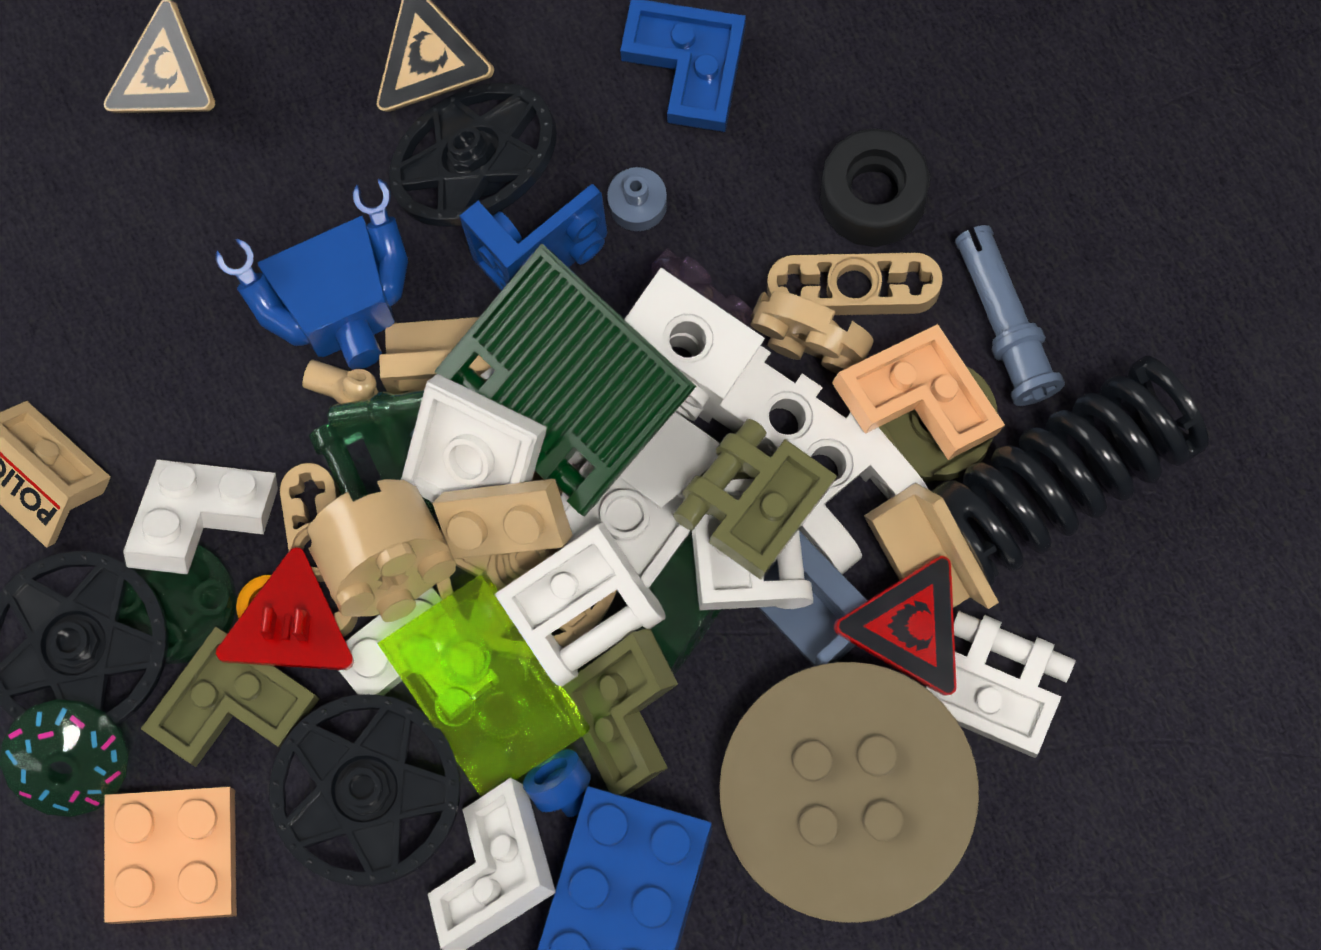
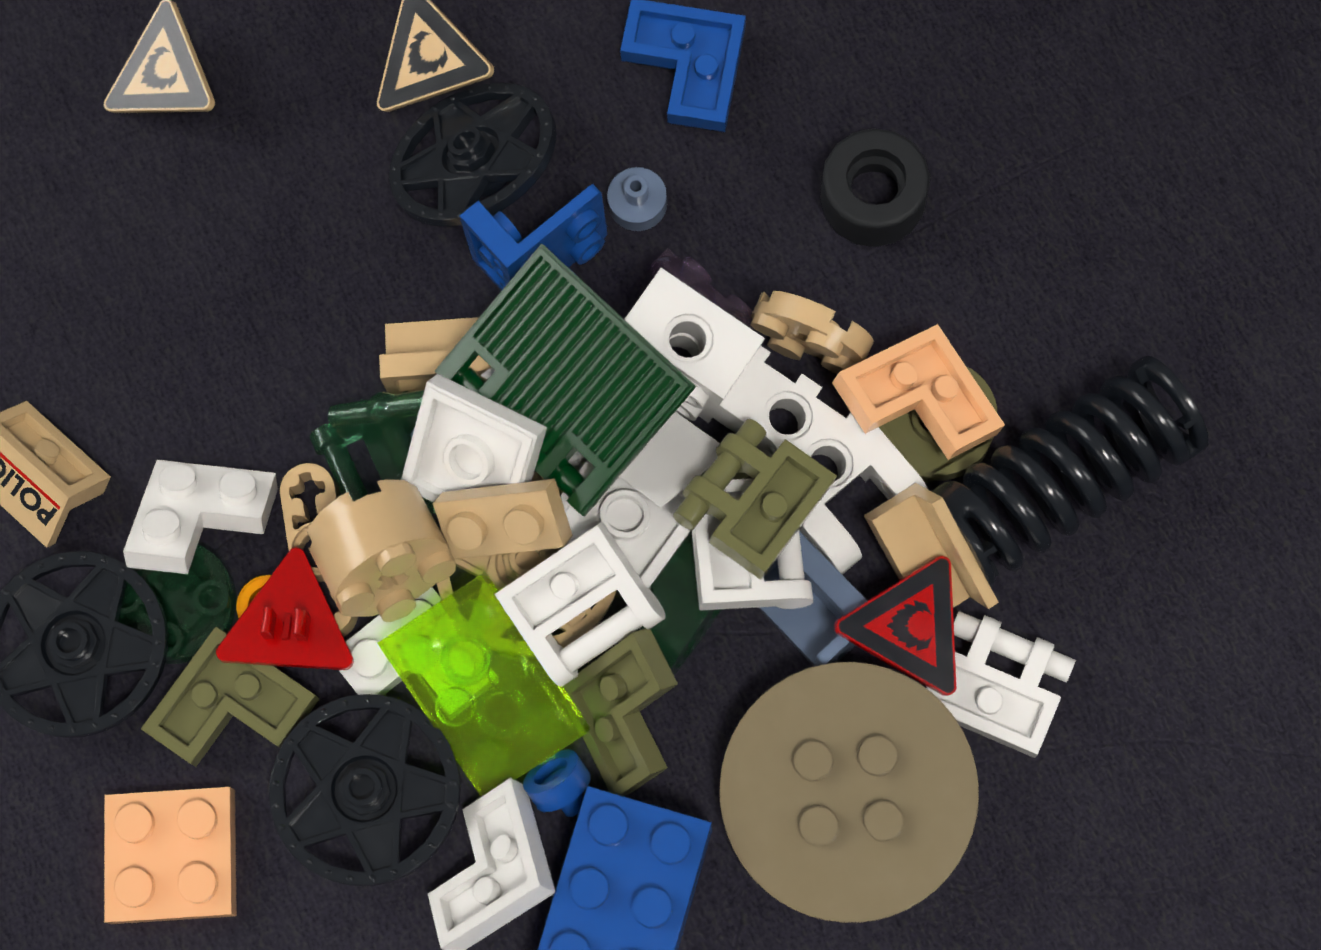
(69, 734): clear green dish -> none
(332, 286): blue torso -> none
(339, 383): tan arm -> none
(898, 264): tan beam -> none
(1016, 339): sand blue pin -> none

